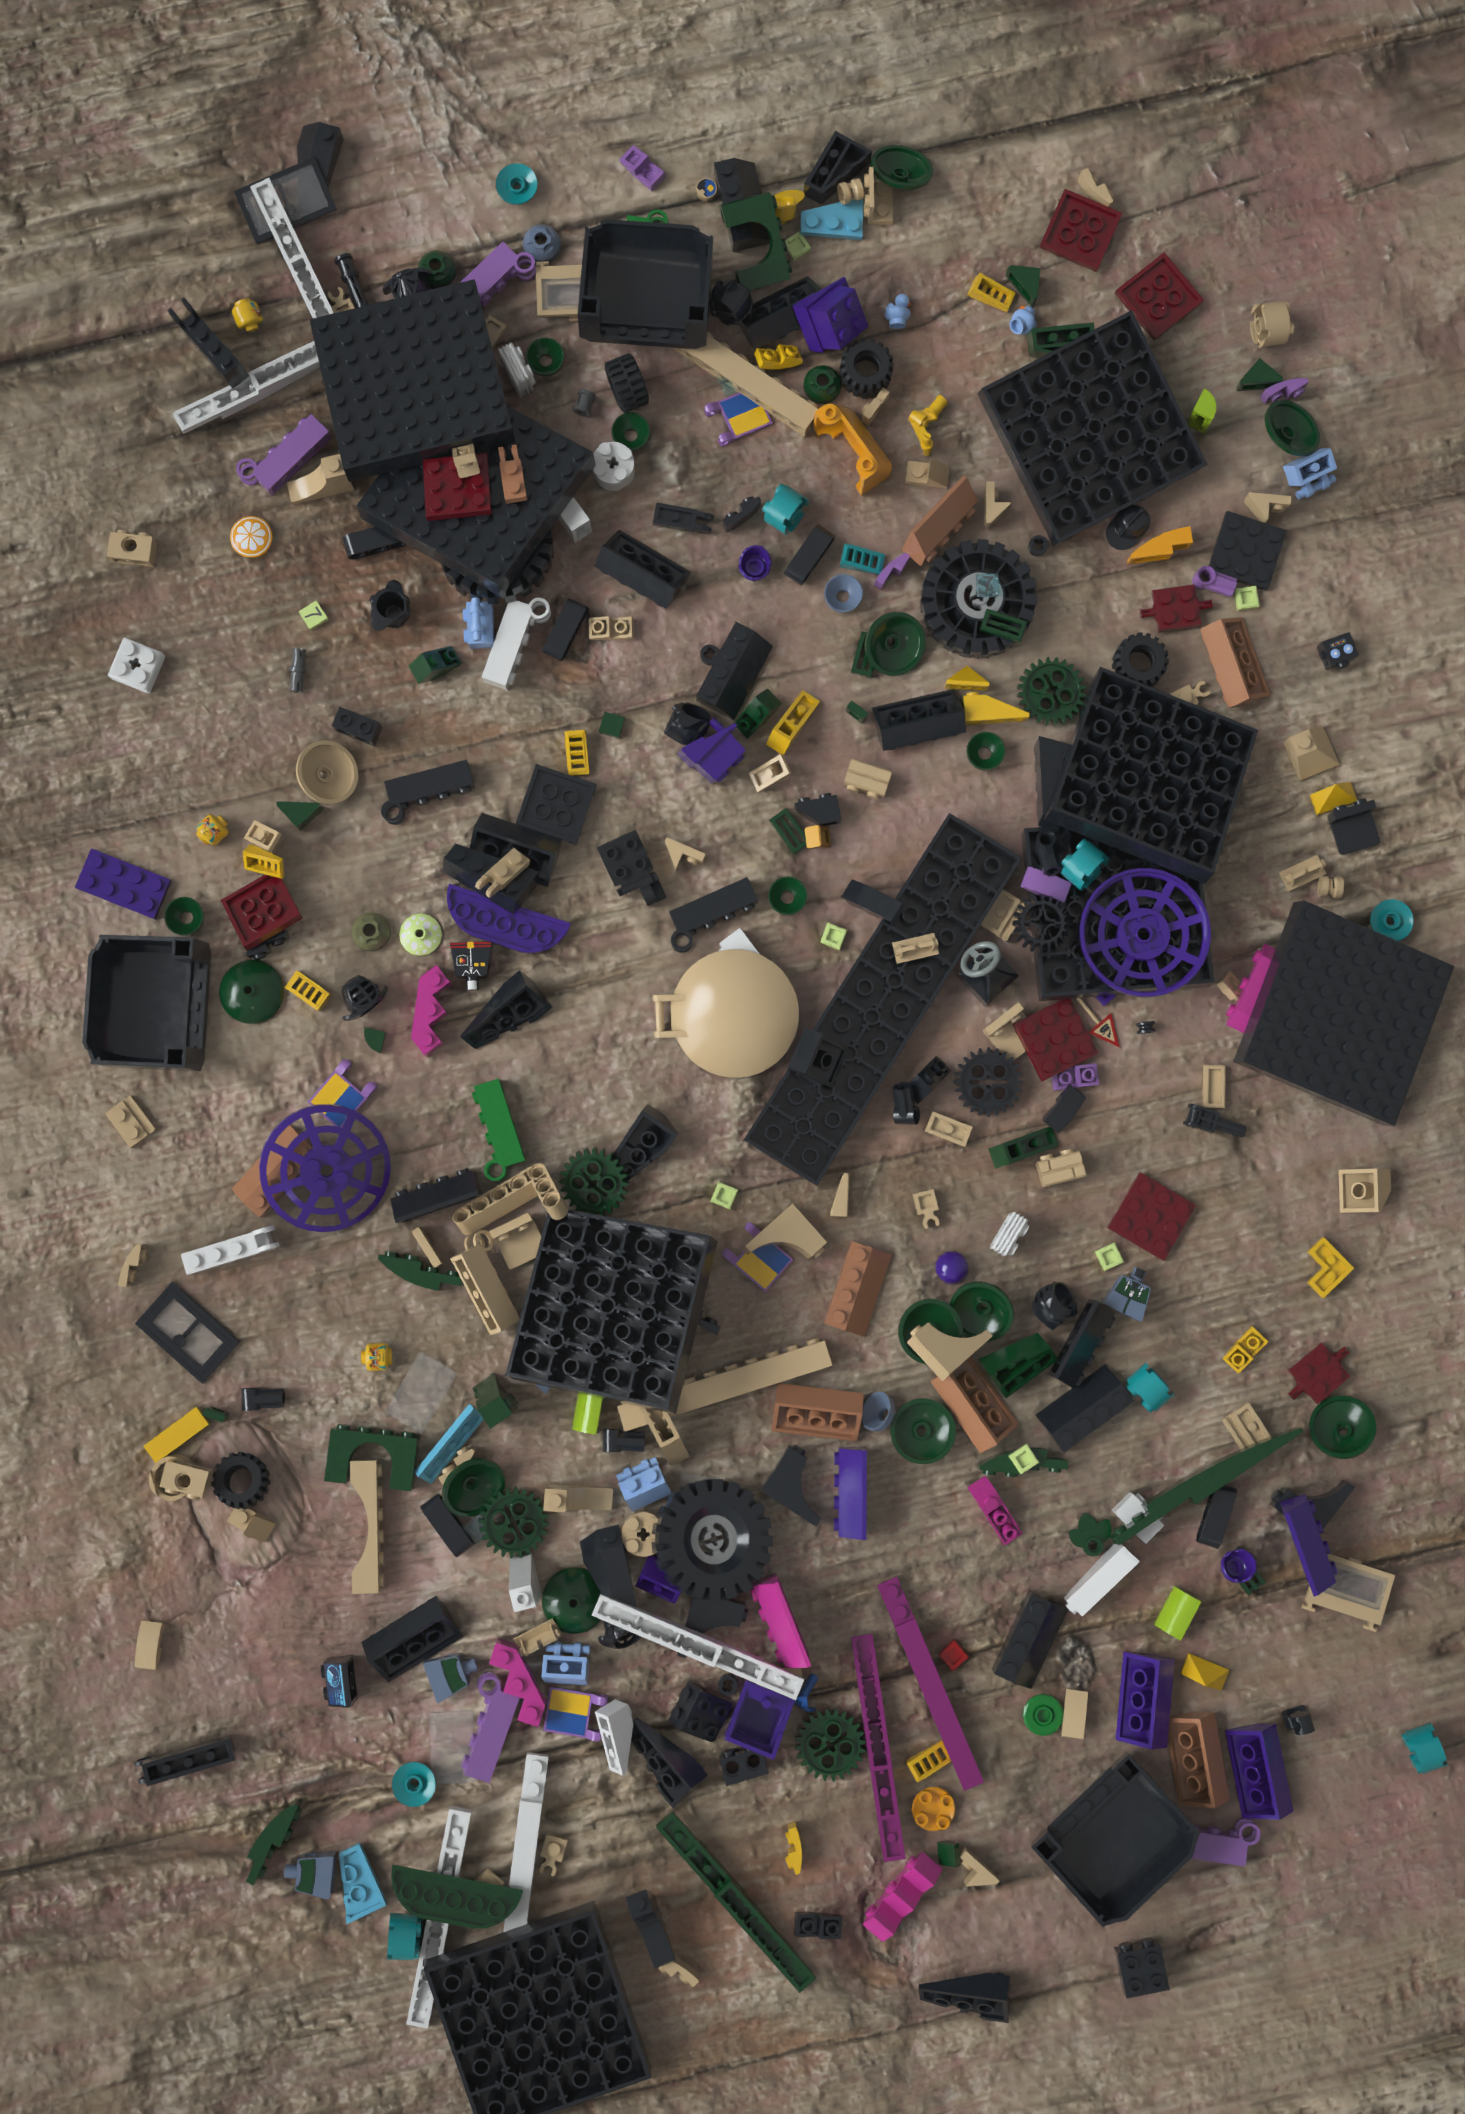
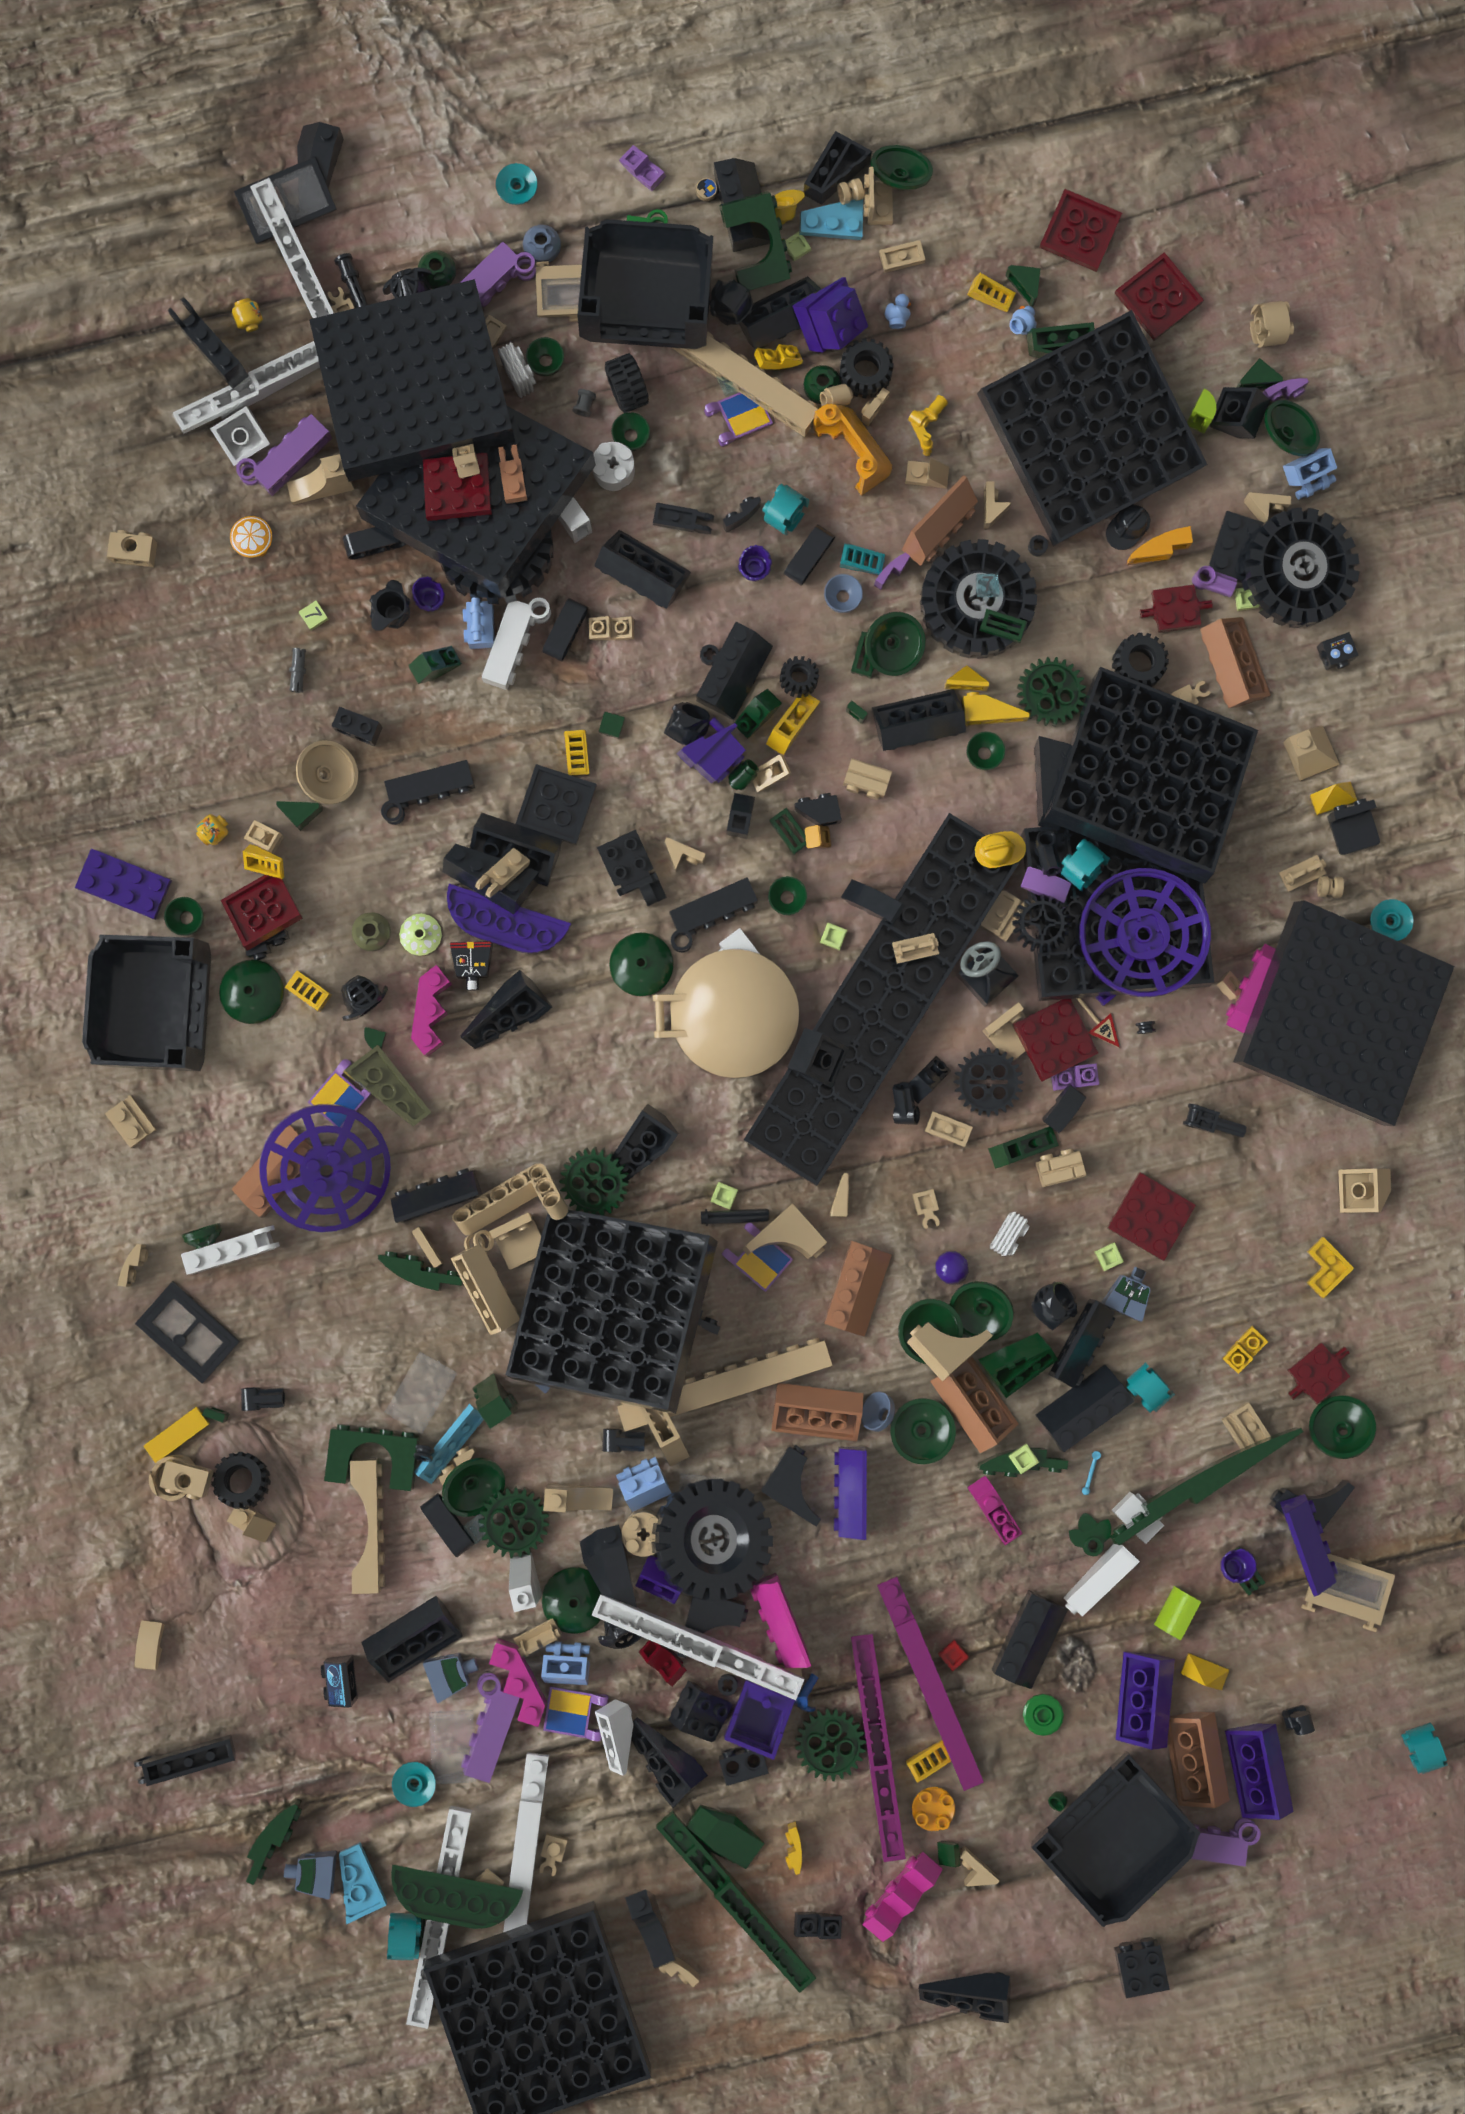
(140, 677): white brick -> none
(202, 1236): none -> dark green piece
(240, 435): none -> white slope
(377, 1356): yellow head -> none
(386, 1083): none -> olive wing
(424, 1453): none -> black bush
(428, 594): none -> dark purple hair
(500, 1127): green hinge -> none
(587, 1414): lime brick -> none
(645, 979): none -> dark green dish
(664, 1661): none -> dark red brick
(725, 1835): none -> dark green piece
(734, 1216): none -> black axle
(740, 815): none -> black slope
(743, 774): none -> dark green brick
(799, 666): none -> black tyre
(836, 395): none -> tan brick
(902, 256): none -> tan plate
(1000, 849): none -> yellow piece
(1061, 1803): none -> dark green hinge
(1074, 1714): tan slope -> none
(1095, 1455): none -> medium azure hinge
(1096, 193): tan slope -> none
(1214, 1086): tan tile -> none
(1216, 1517): black beam -> none
(1240, 411): none -> black slope
(1275, 579): none -> black wheel

